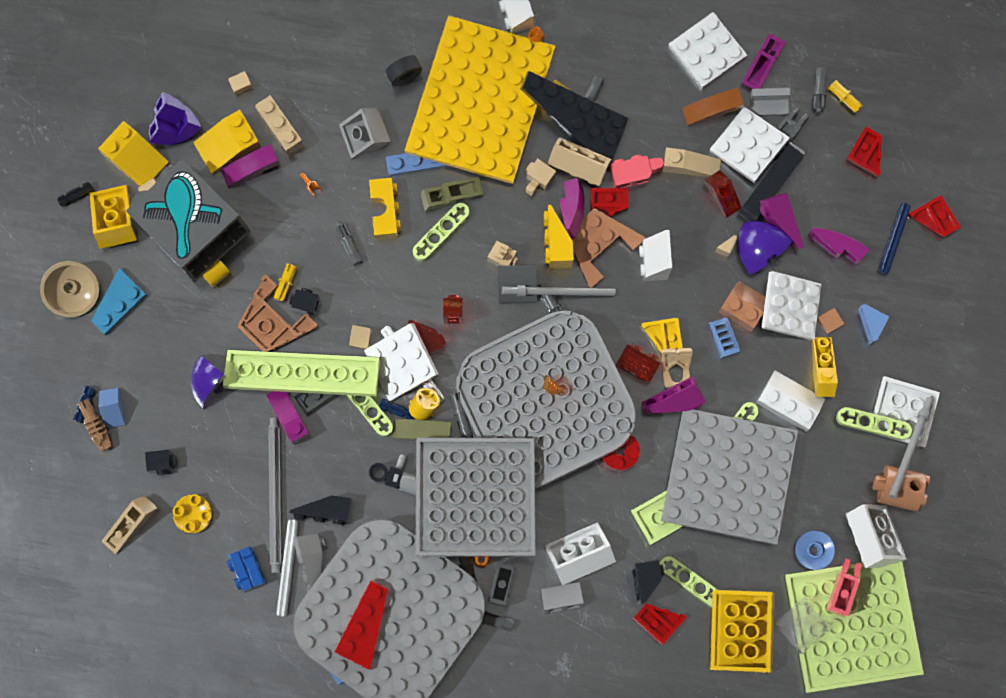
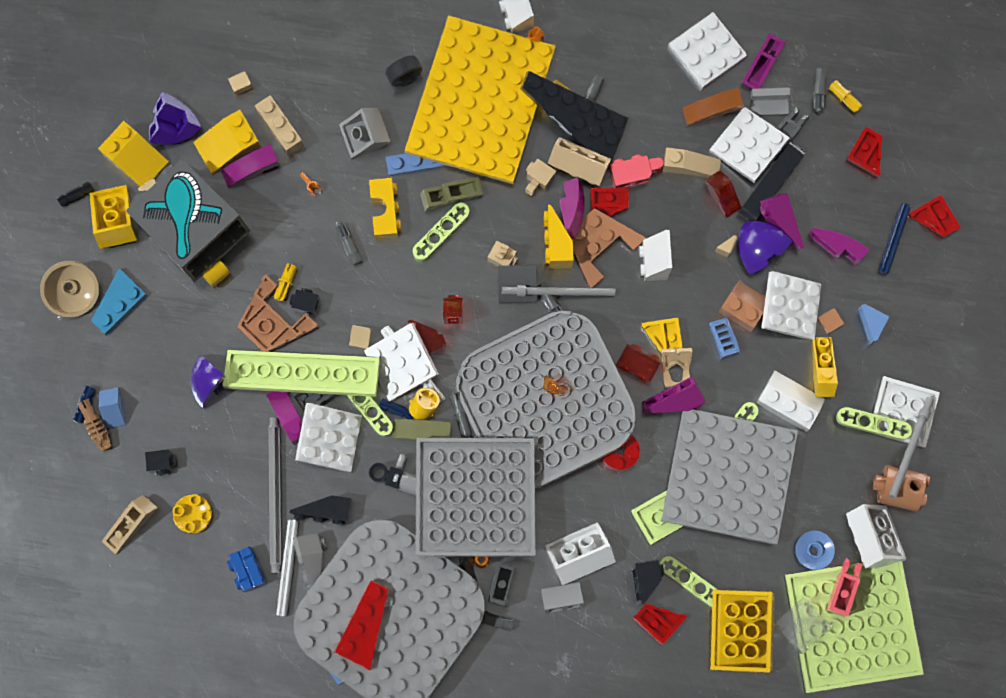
(328, 437): none -> white plate

